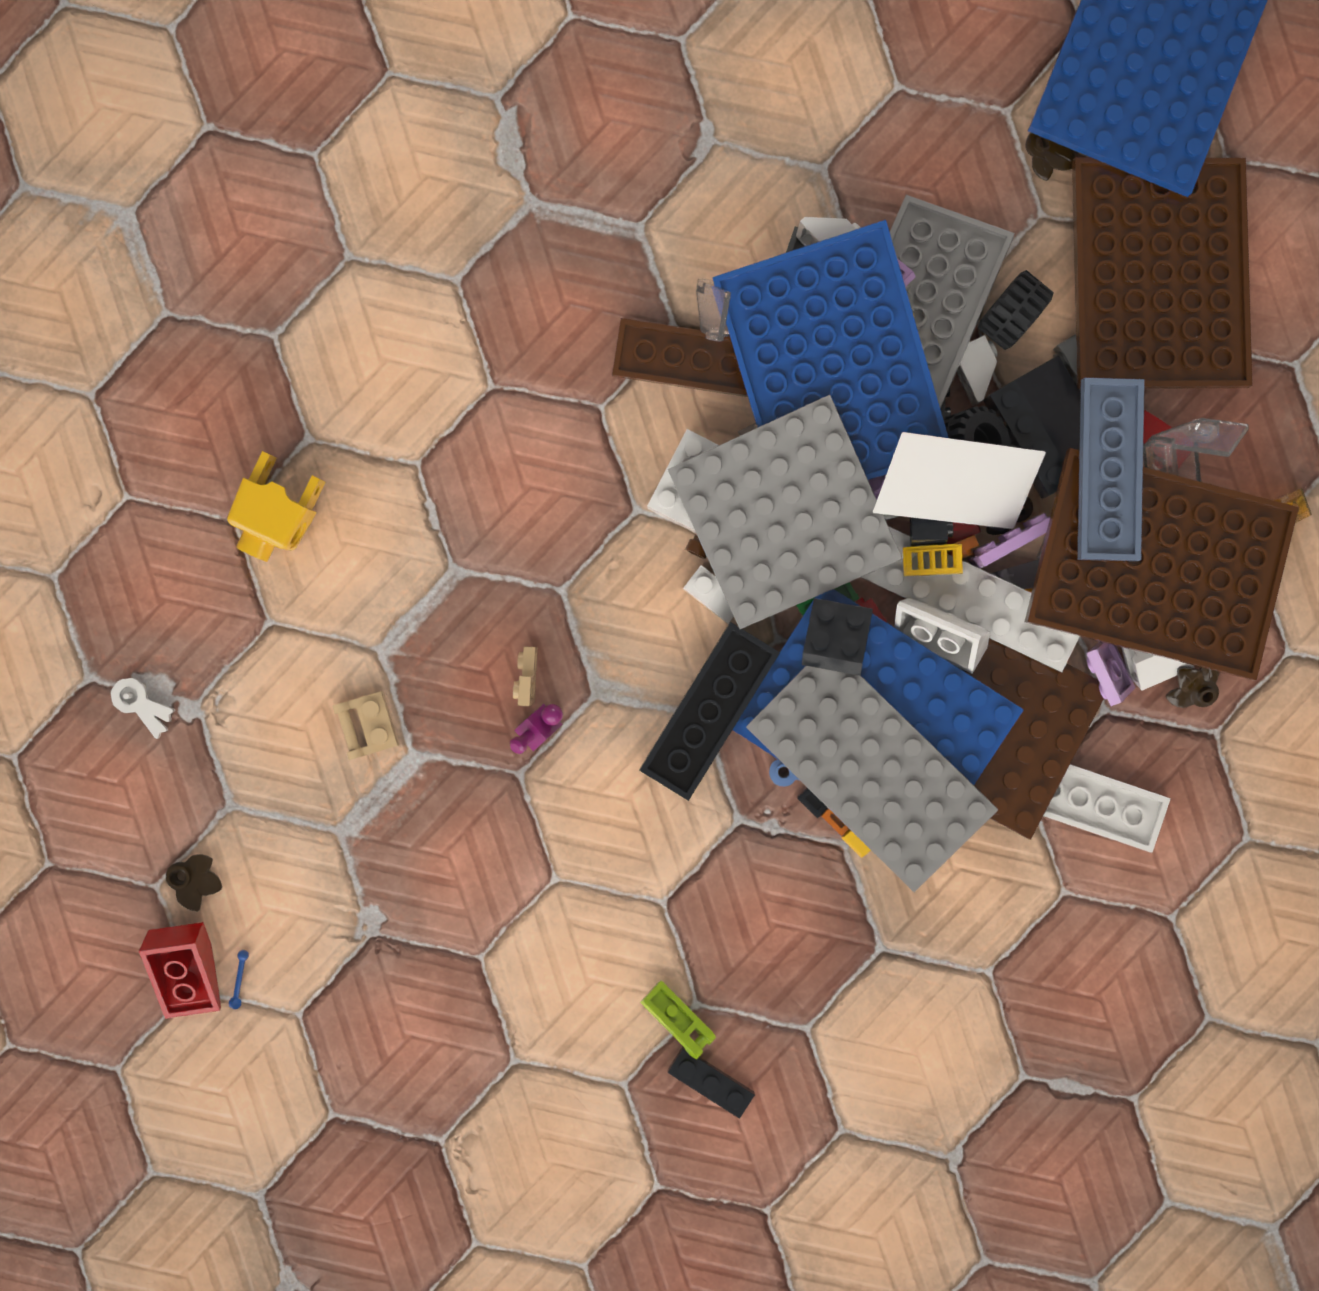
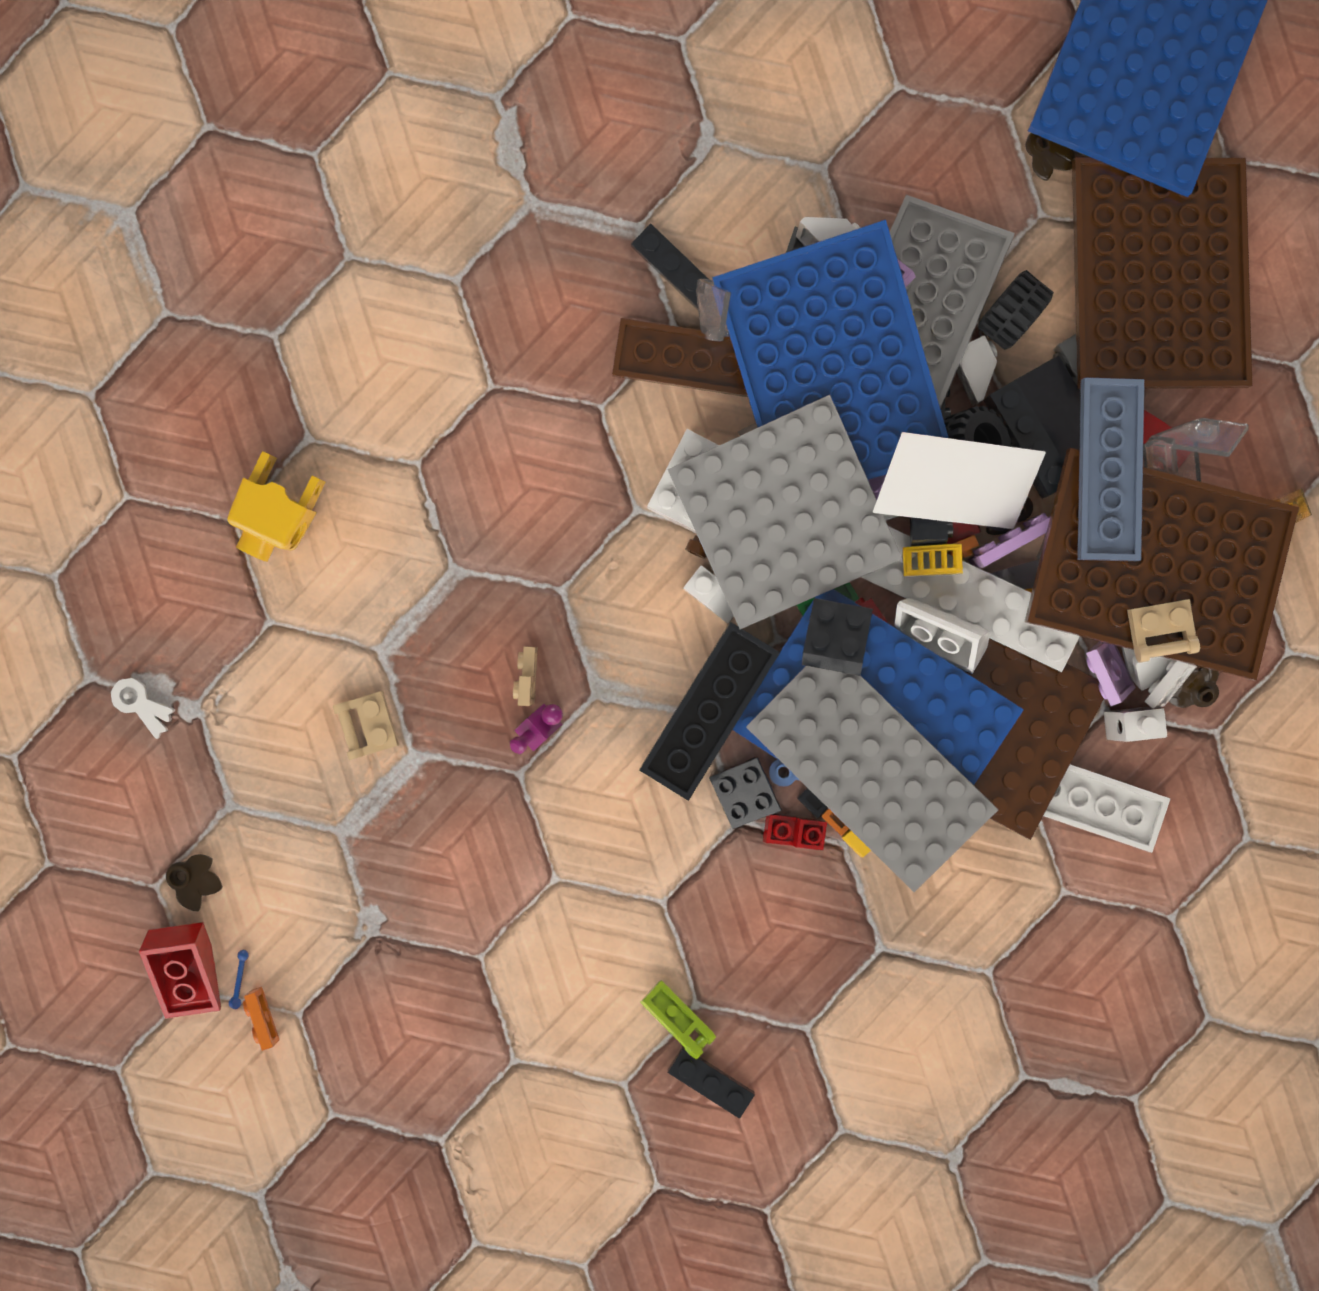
(257, 1008): none -> orange plate
(669, 262): none -> black plate
(745, 793): none -> hinge
(795, 831): none -> red slope
(1137, 724): none -> white torso
(1162, 620): none -> tan plate
(1164, 689): none -> white plate

